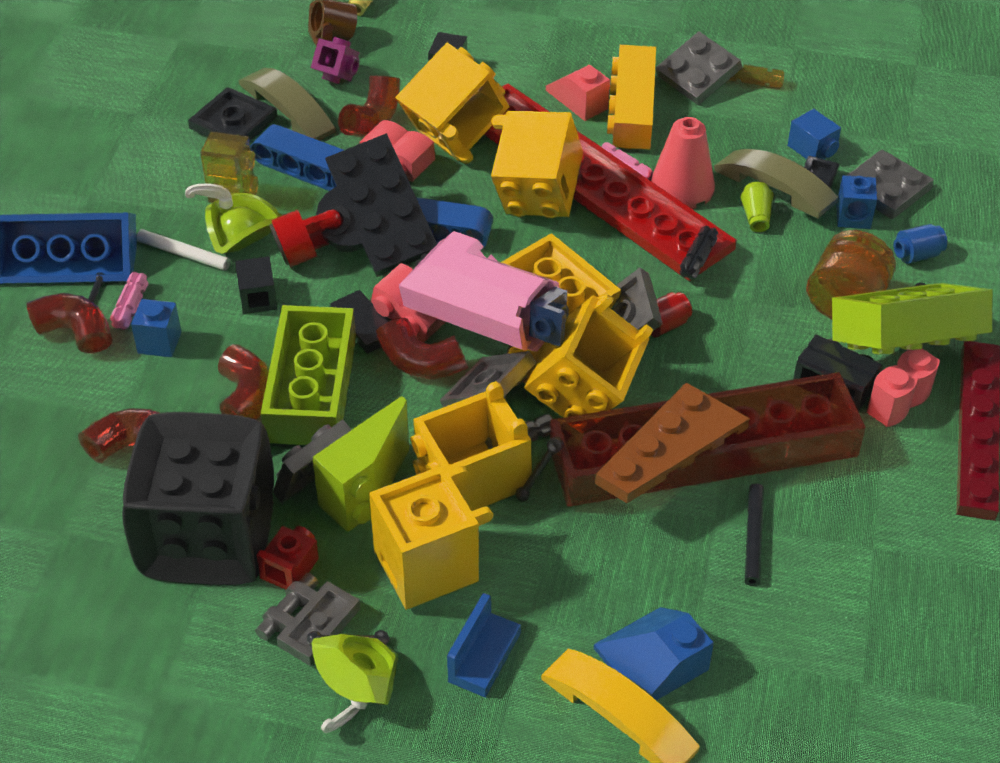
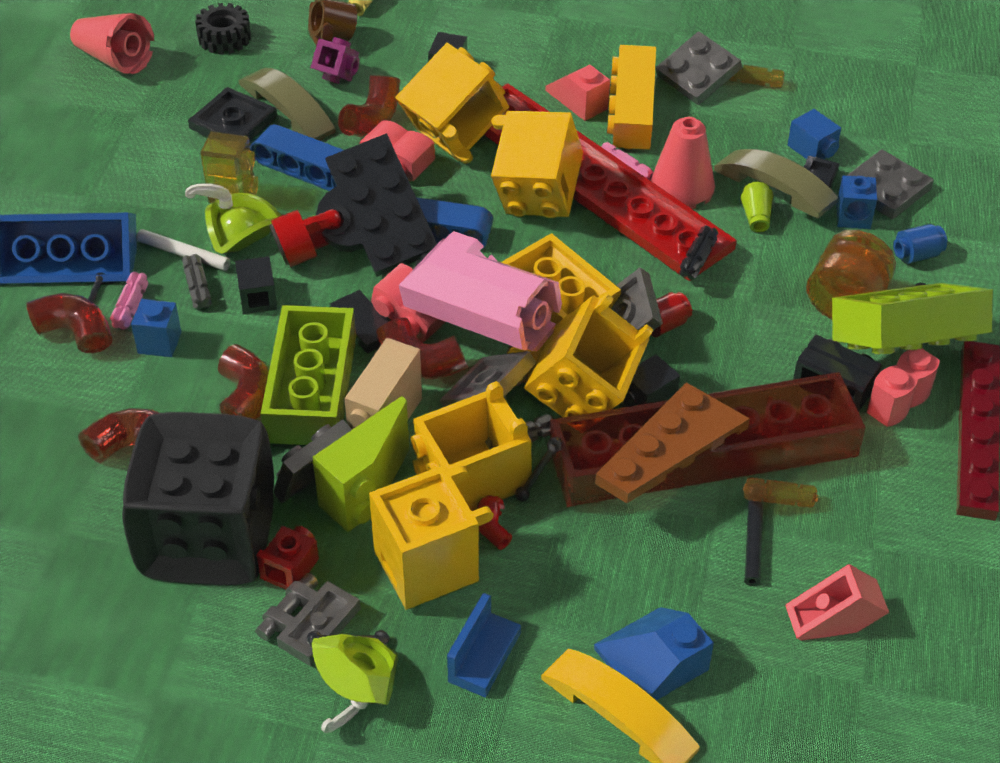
(115, 40): none -> coral cone
(196, 281): none -> dark grey axle
(223, 28): none -> black tyre
(389, 375): none -> tan brick
(493, 530): none -> red arm
(549, 316): dark blue bracket -> none
(652, 383): none -> black brick
(780, 492): none -> clear orange axle
(837, 605): none -> coral slope

